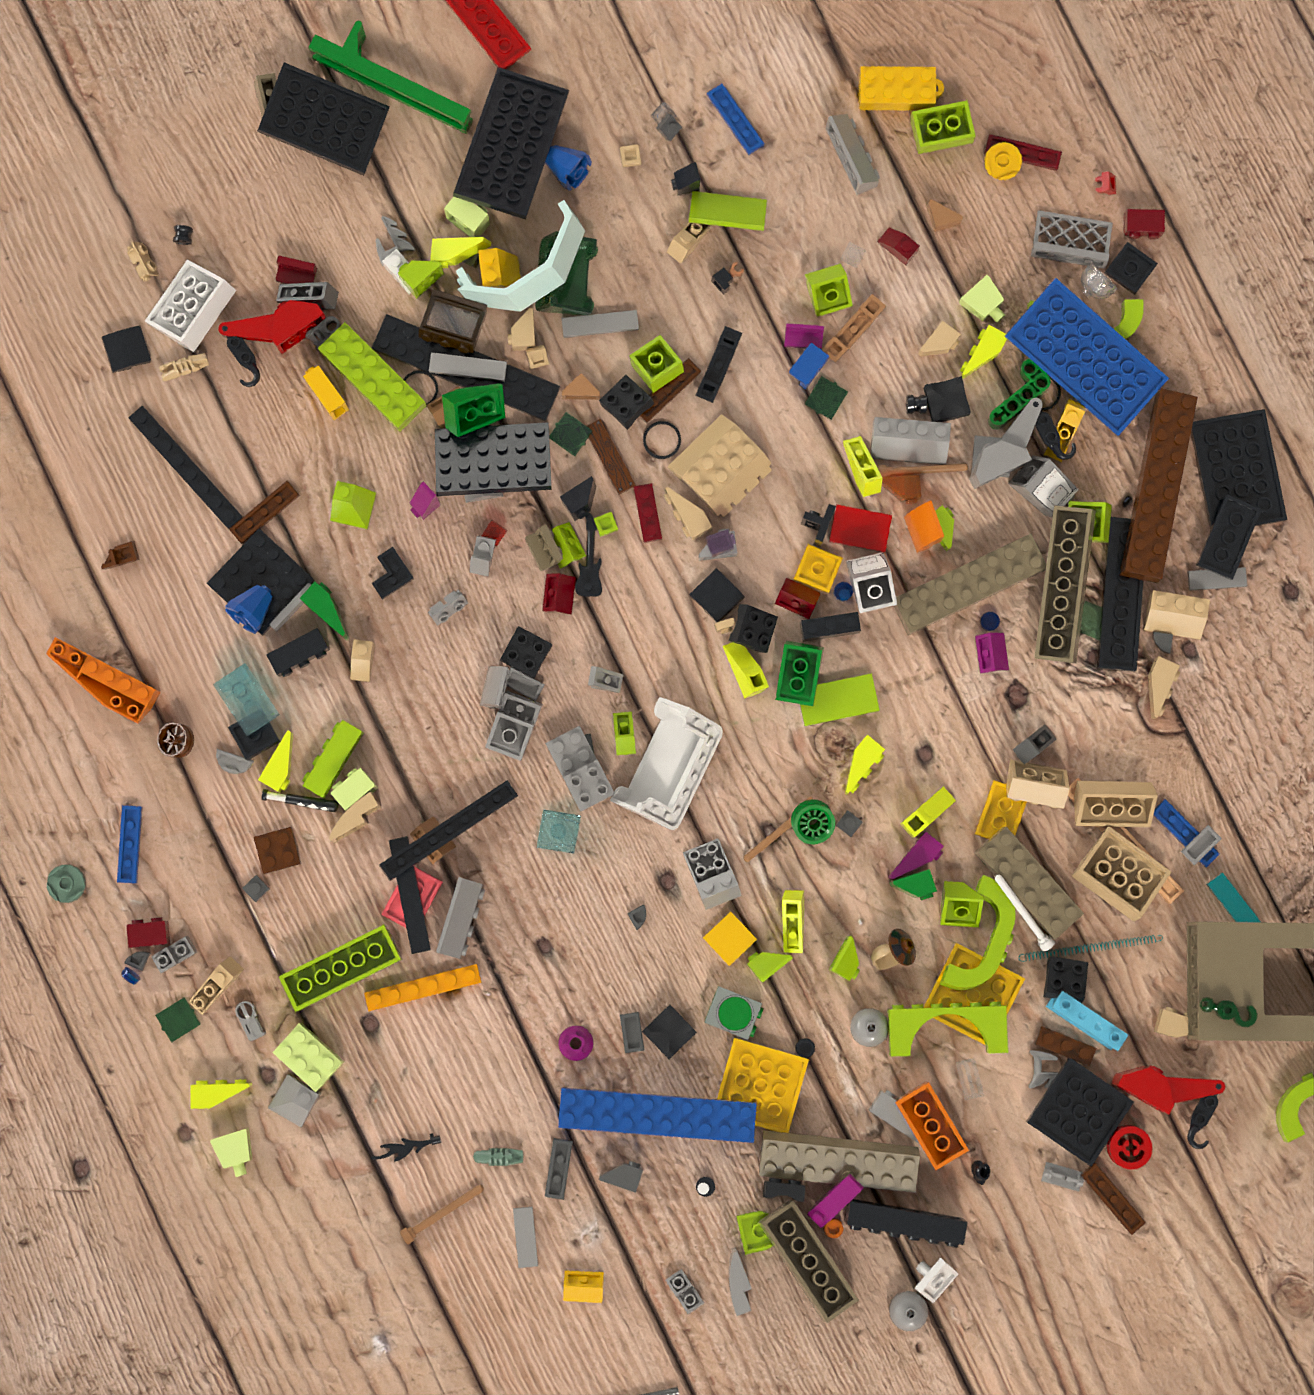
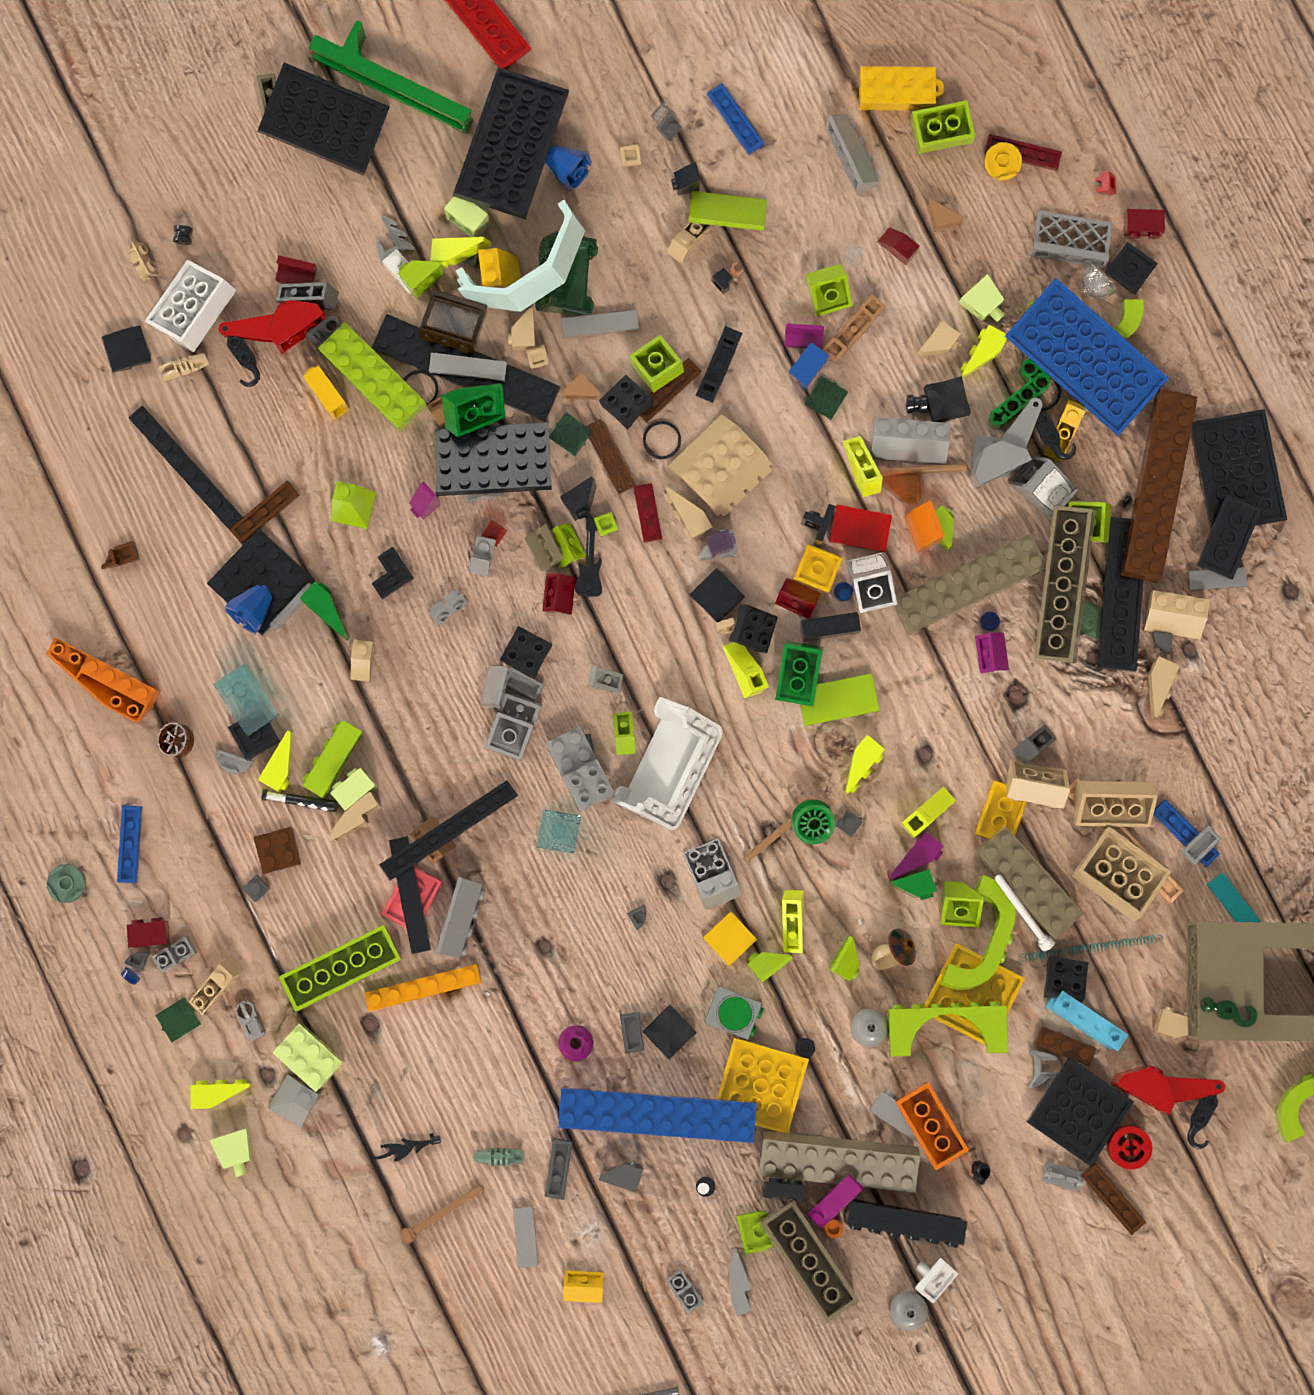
(298, 653): black brick -> none

